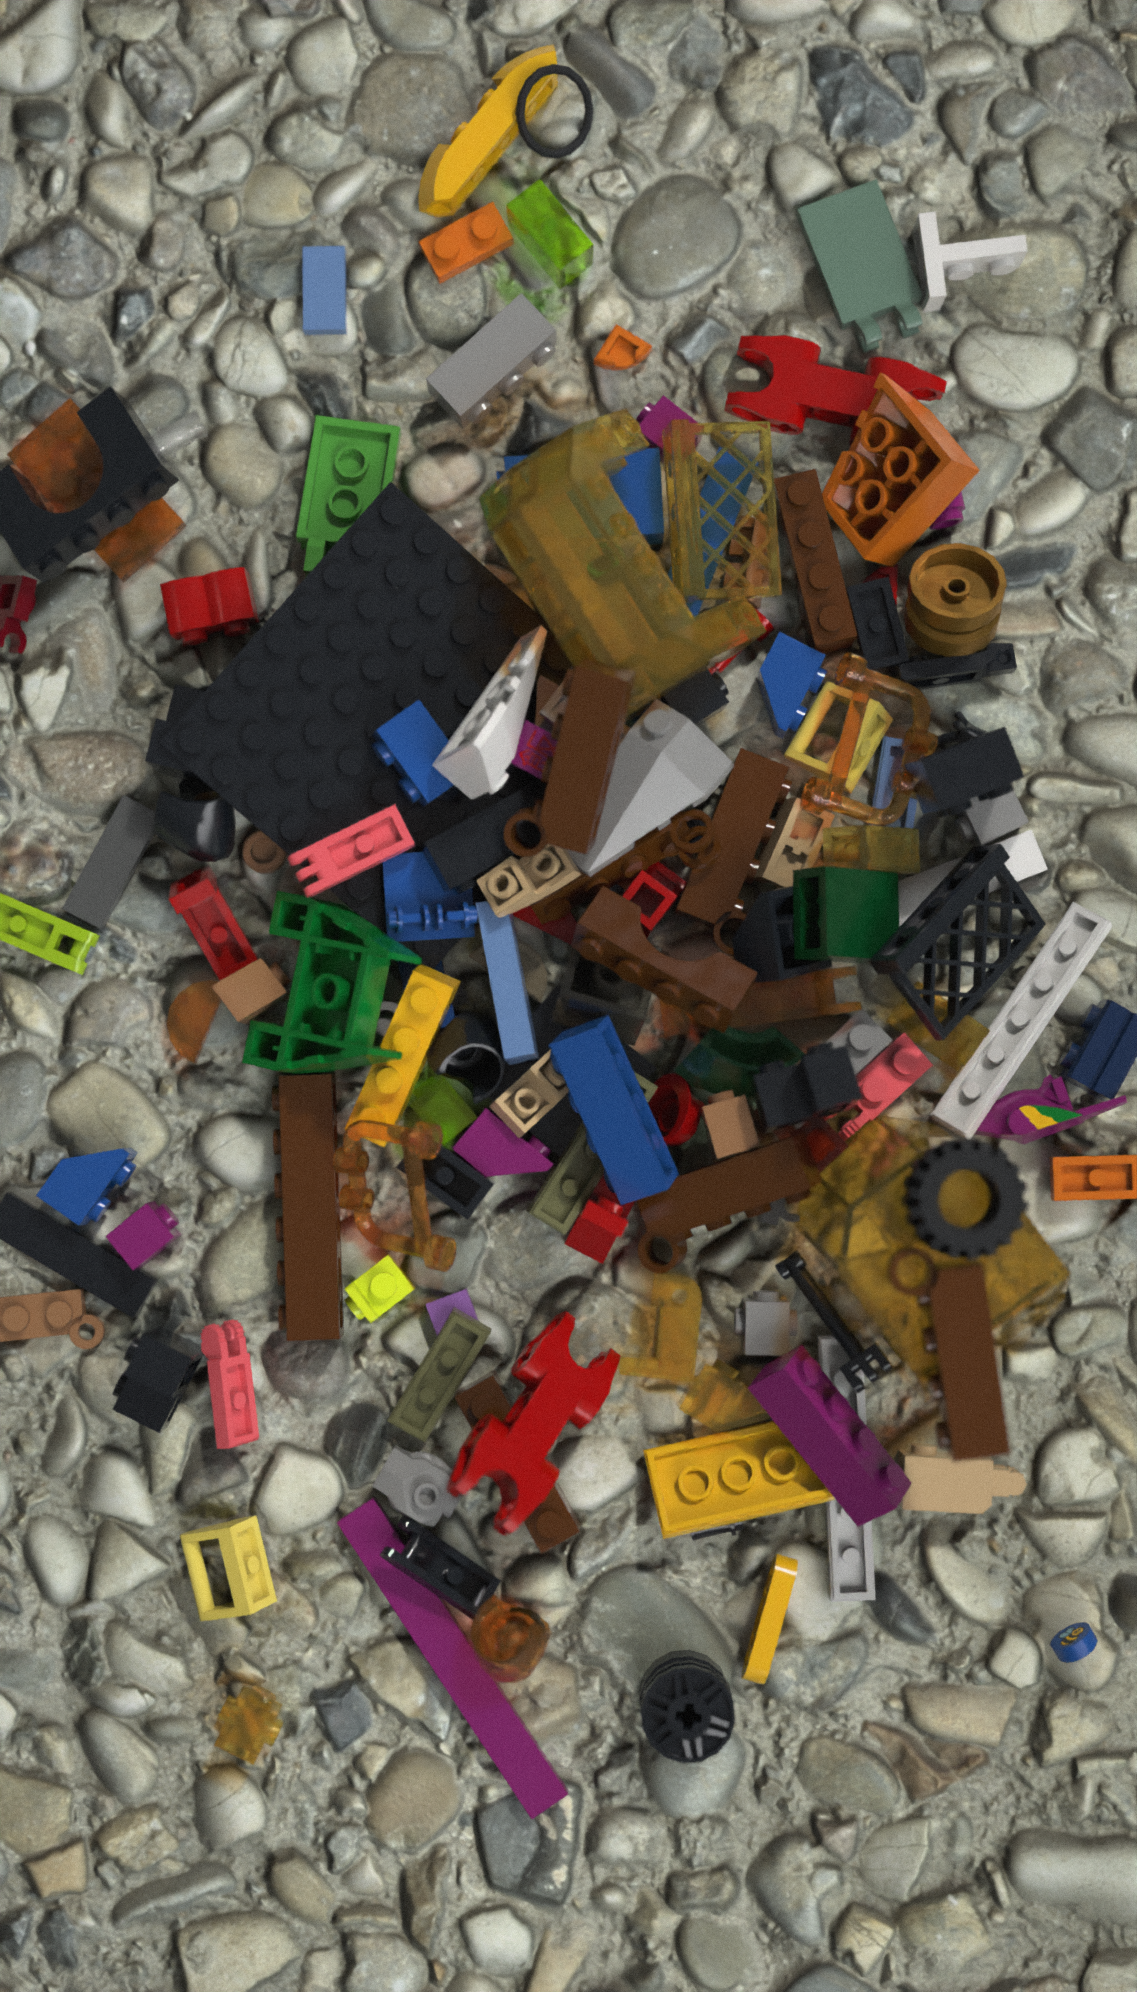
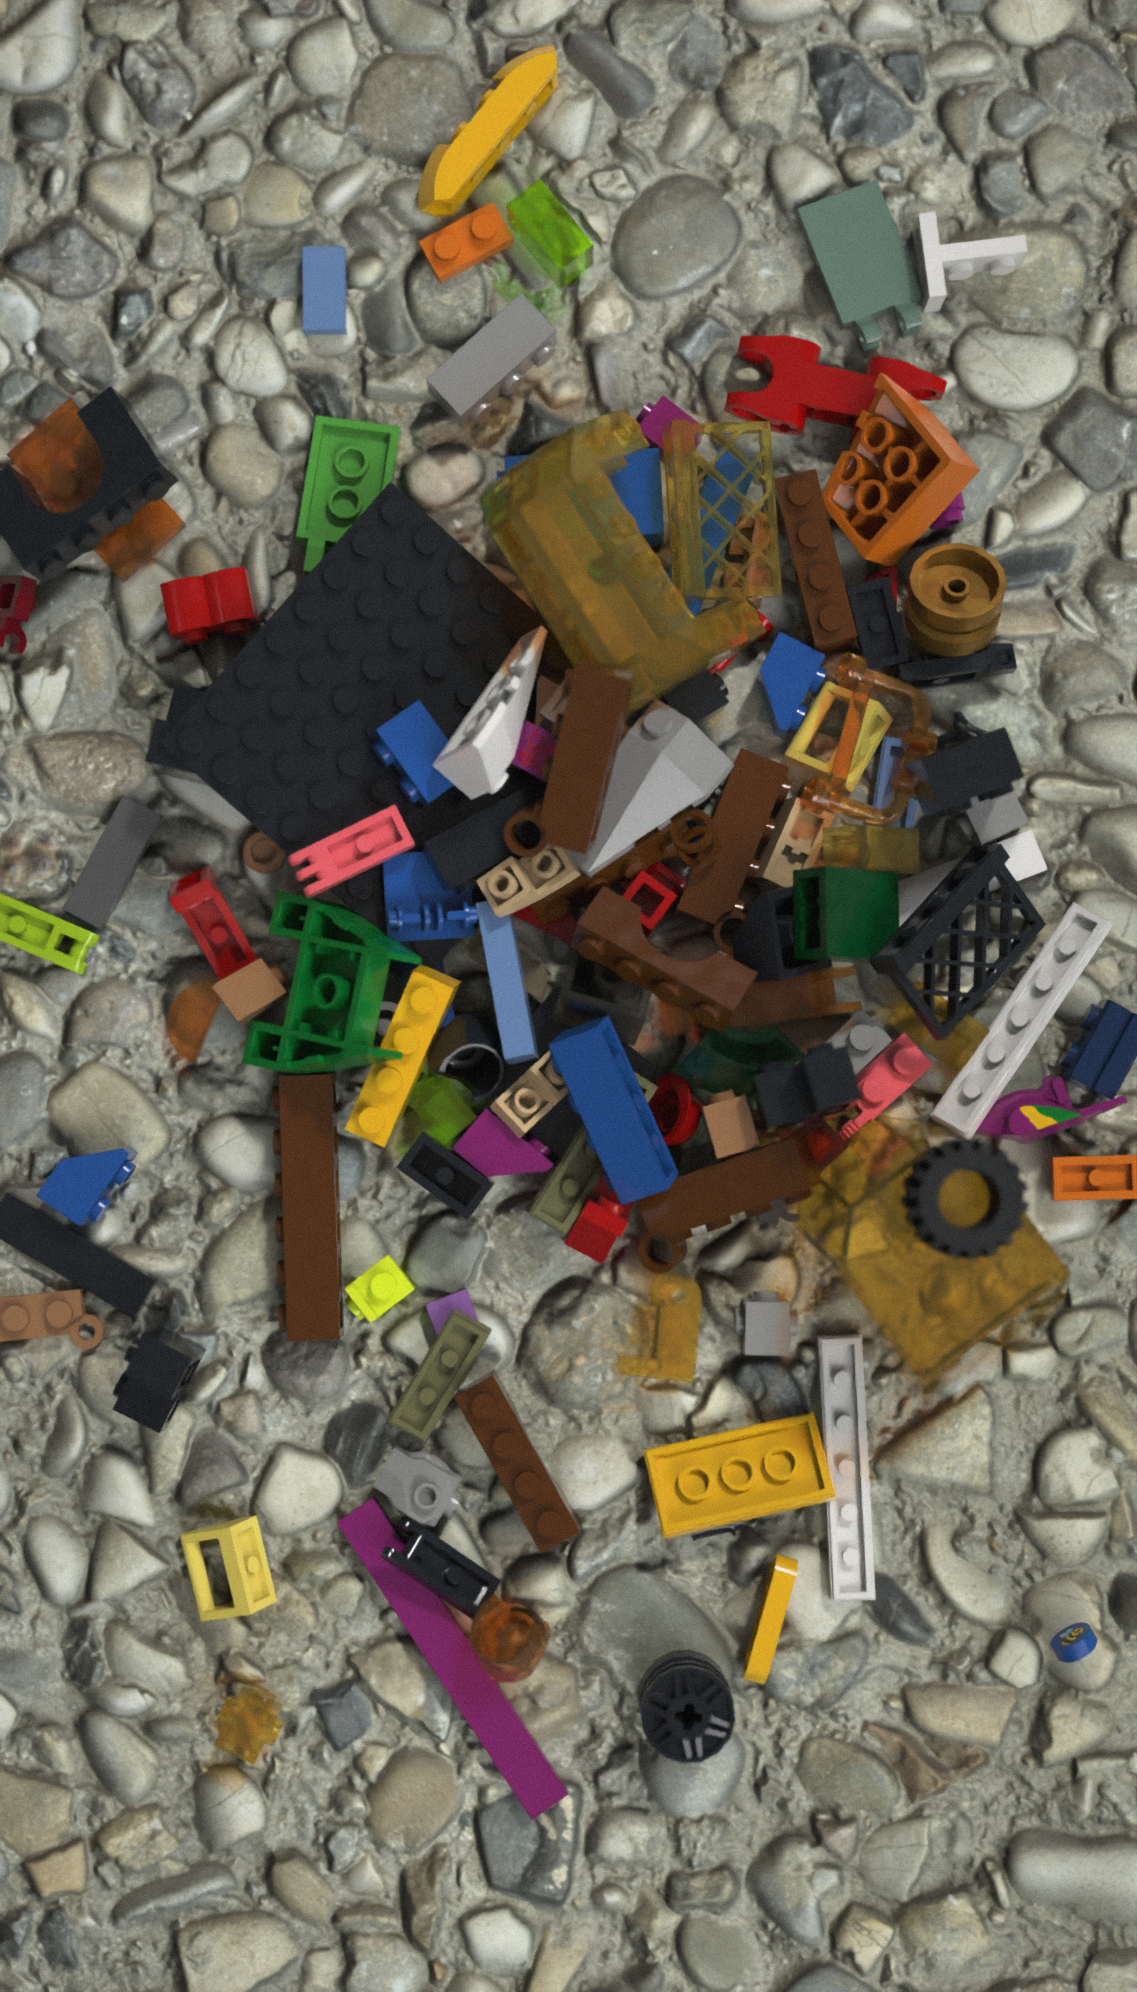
(145, 1234): magenta brick -> none
(196, 822): black piece -> none
(230, 1384): coral hinge -> none
(417, 1143): clear orange bar -> none
(517, 1447): red piece -> none
(520, 109): black piece -> none
(622, 350): orange tile -> none
(720, 1398): clear yellow slope -> none
(830, 1436): magenta brick -> none
(860, 1358): black hinge -> none
(954, 1486): tan hinge -> none
(962, 1354): reddish brown hinge -> none

